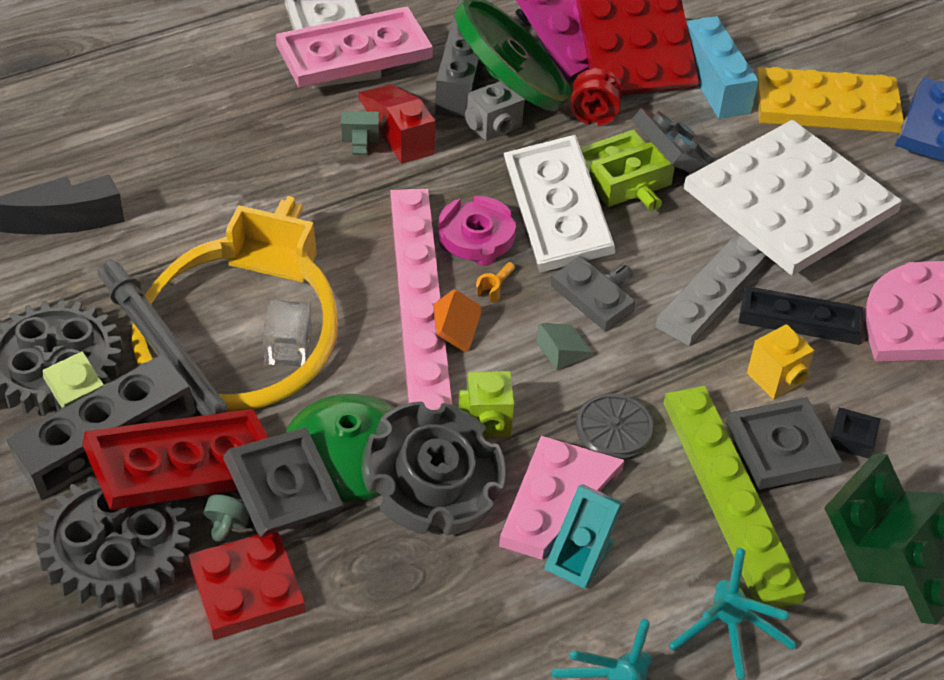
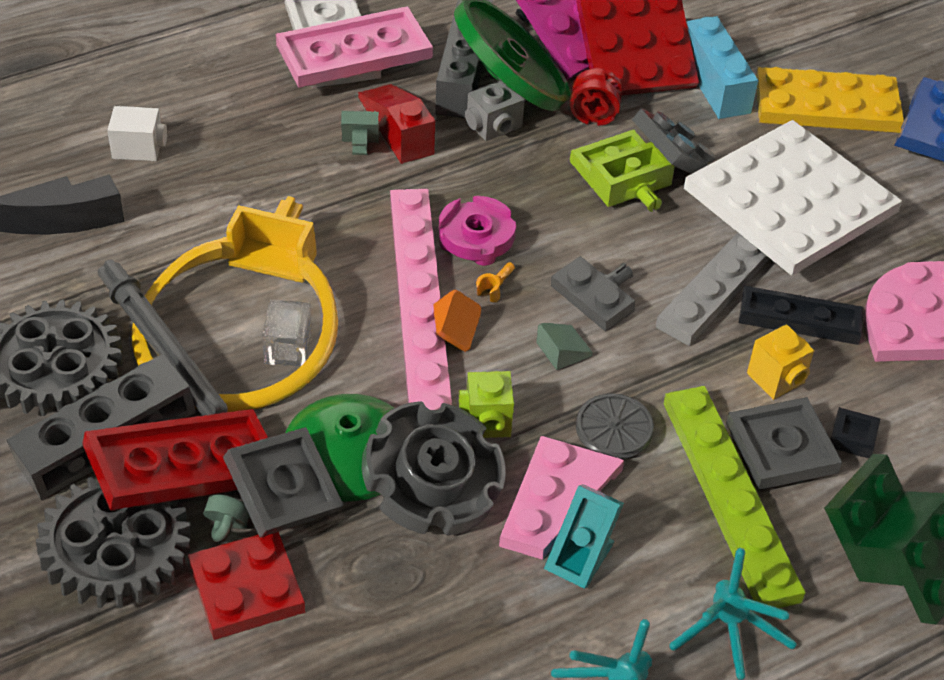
(72, 379): yellowish green plate -> none
(136, 133): none -> white brick
(558, 203): white tile -> none

